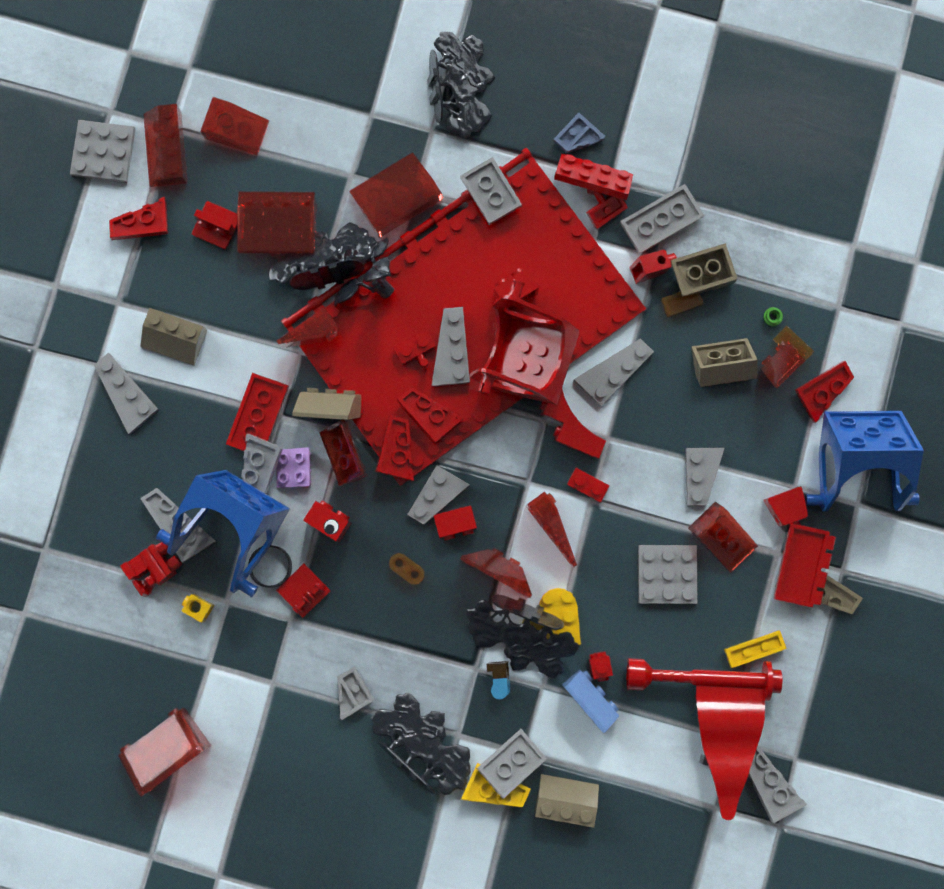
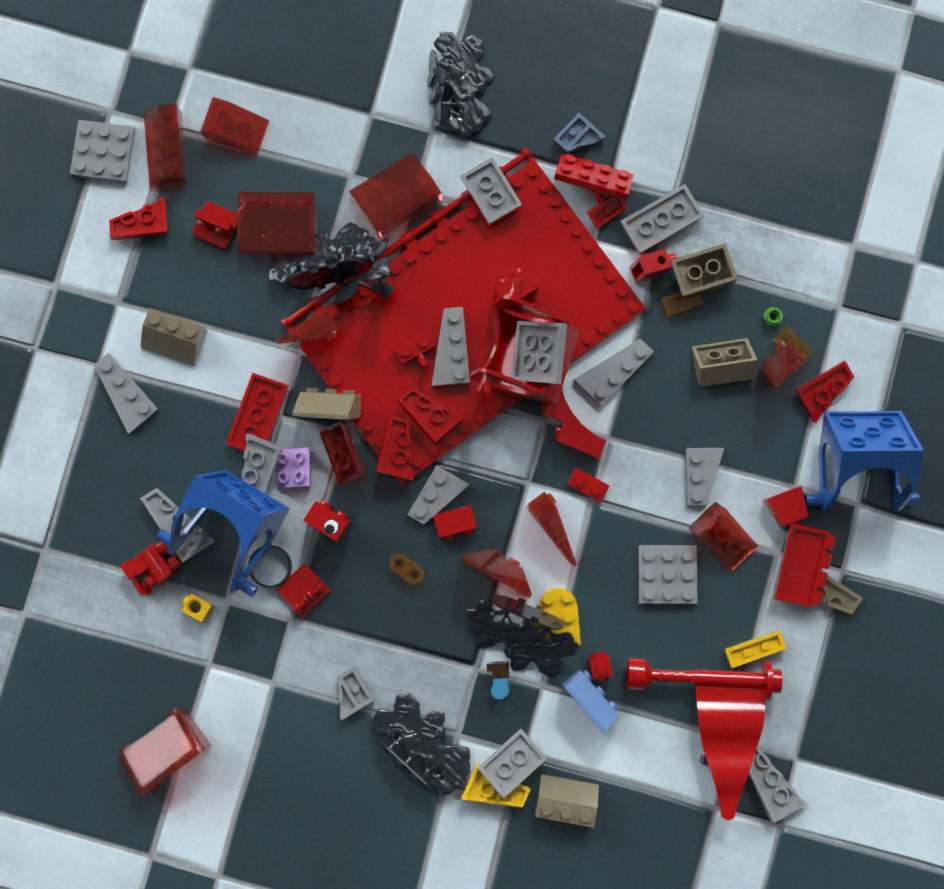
(539, 352): none -> light grey plate

